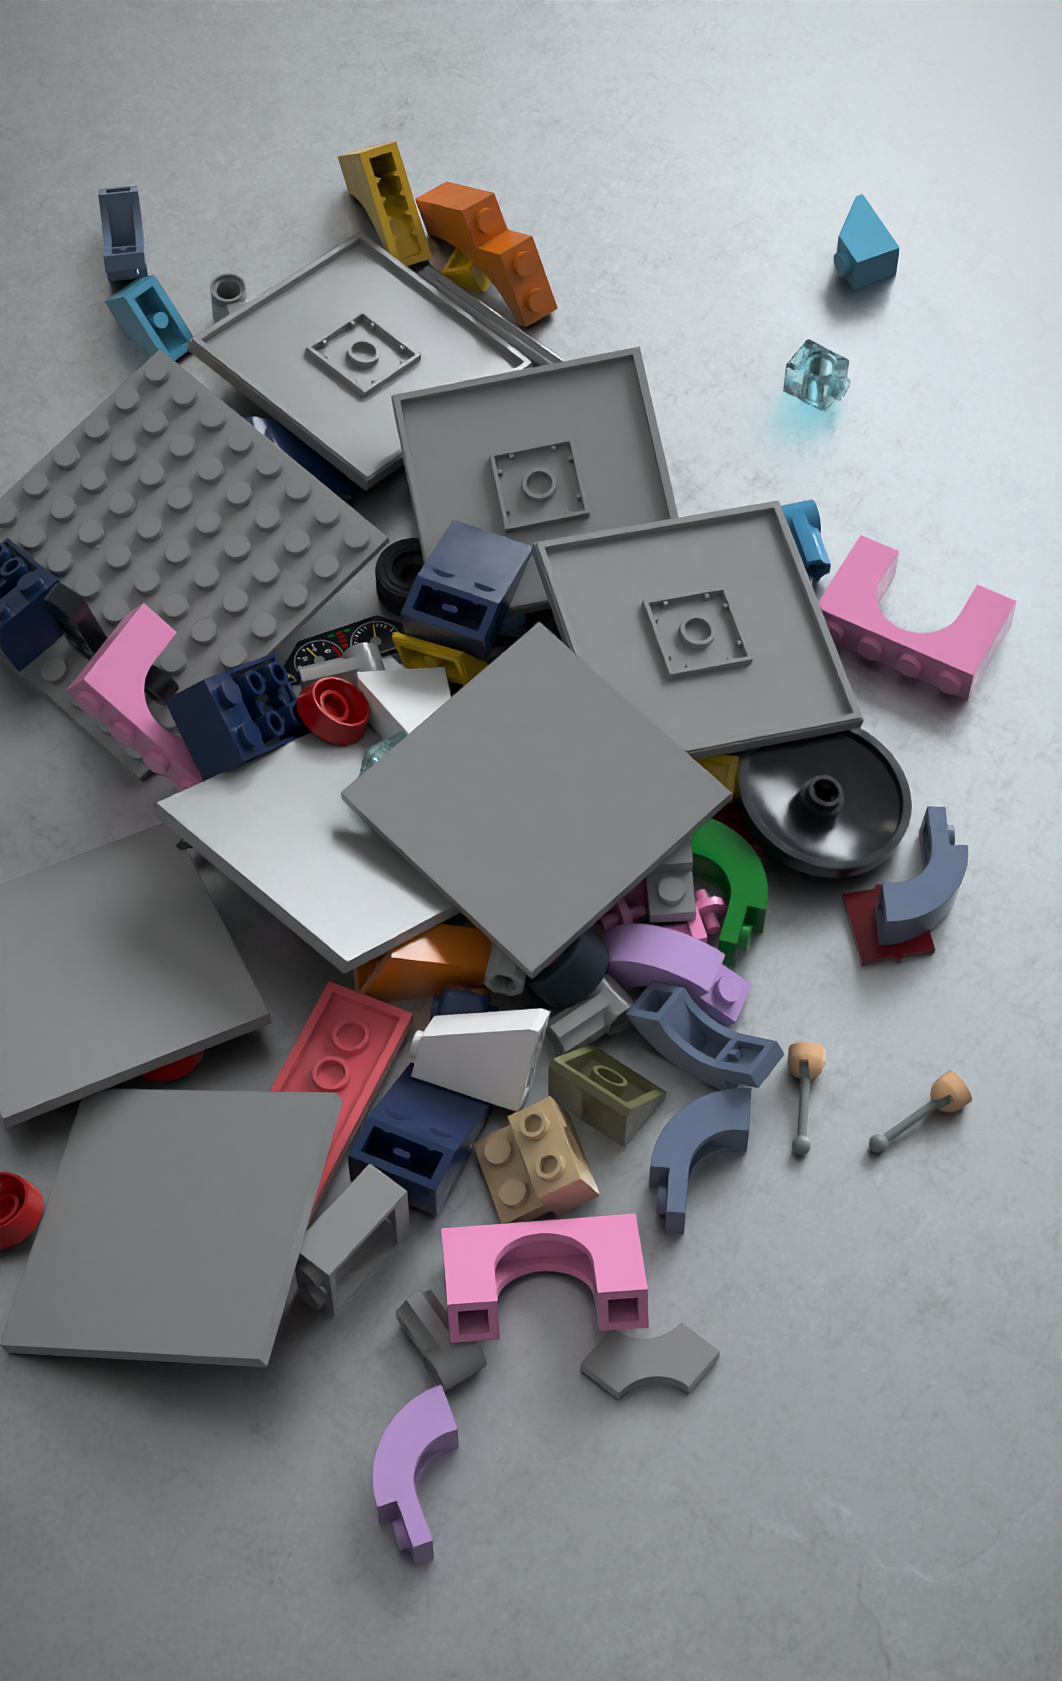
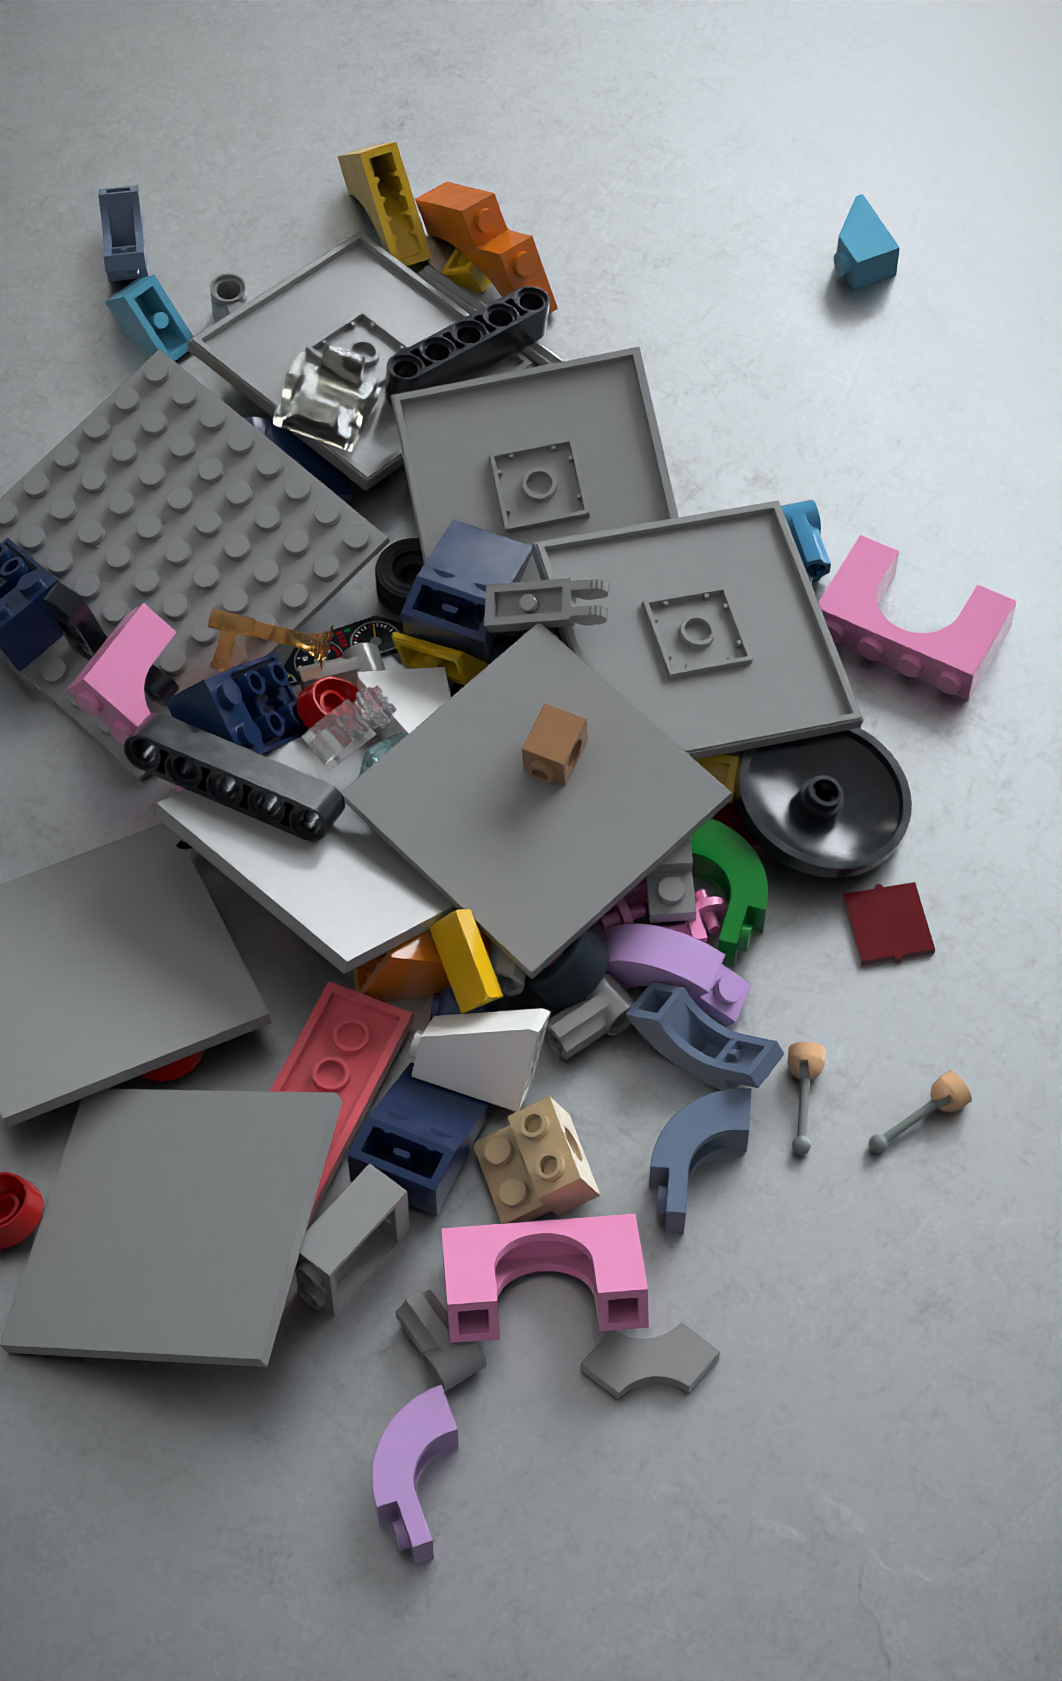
(234, 624): none -> clear orange piece
(234, 776): none -> black beam
(327, 399): none -> clear smoke panel
(349, 726): none -> clear brick
(465, 960): none -> yellow slope
(470, 343): none -> black beam
(546, 602): none -> light grey hinge
(554, 745): none -> medium nougat brick
(603, 1092): olive slope -> none
(817, 376): clear light blue brick -> none
(922, 902): sand blue arch -> none

